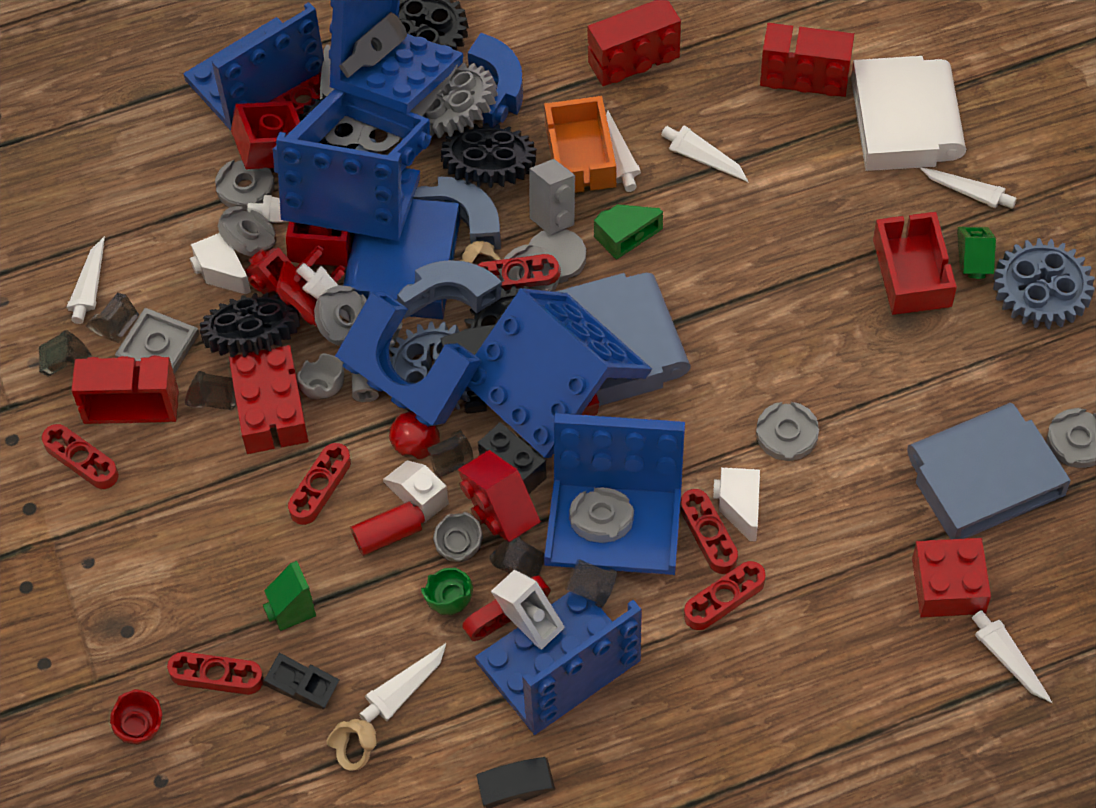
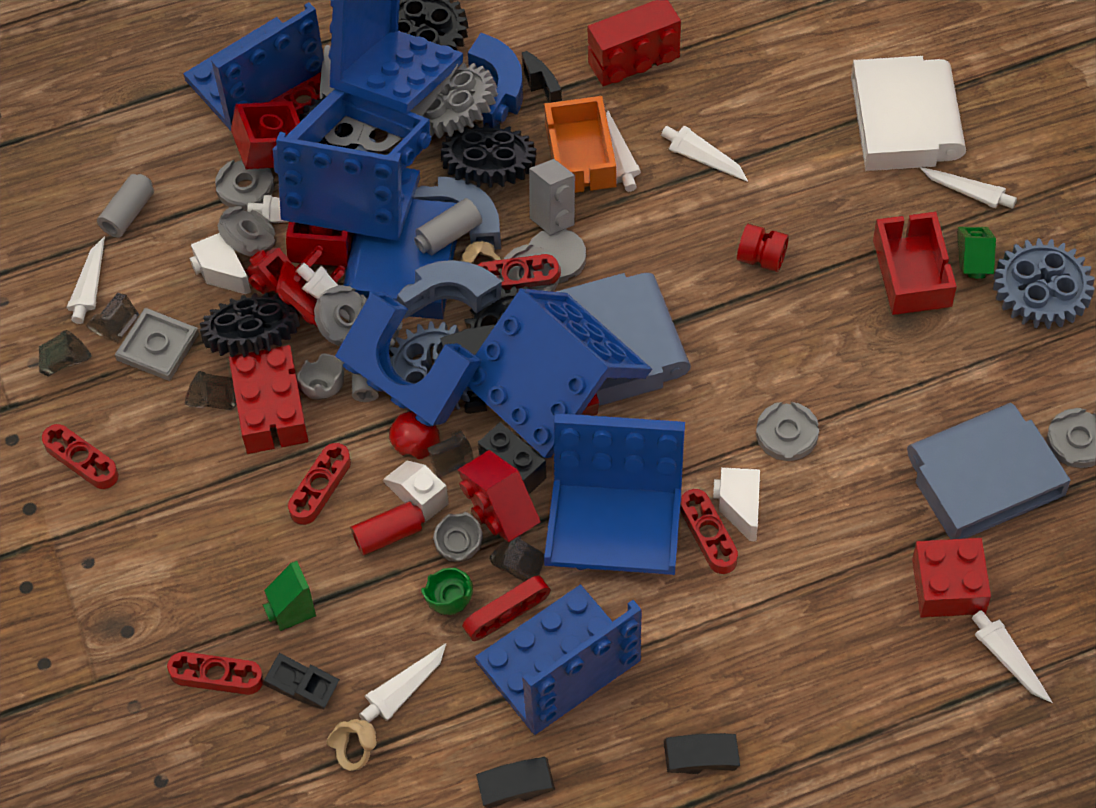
(125, 205): none -> light grey brick
(125, 390): red piece -> none
(136, 717): red hair -> none
(383, 37): dark grey piece -> none
(447, 227): none -> light grey brick
(528, 608): white slope -> none
(540, 77): none -> black slope
(592, 582): clear smoke tile -> none
(601, 515): light grey tile -> none
(626, 227): green slope -> none
(701, 751): none -> black slope
(748, 590): red beam -> none
(762, 247): none -> red wheel
(817, 66): red piece -> none

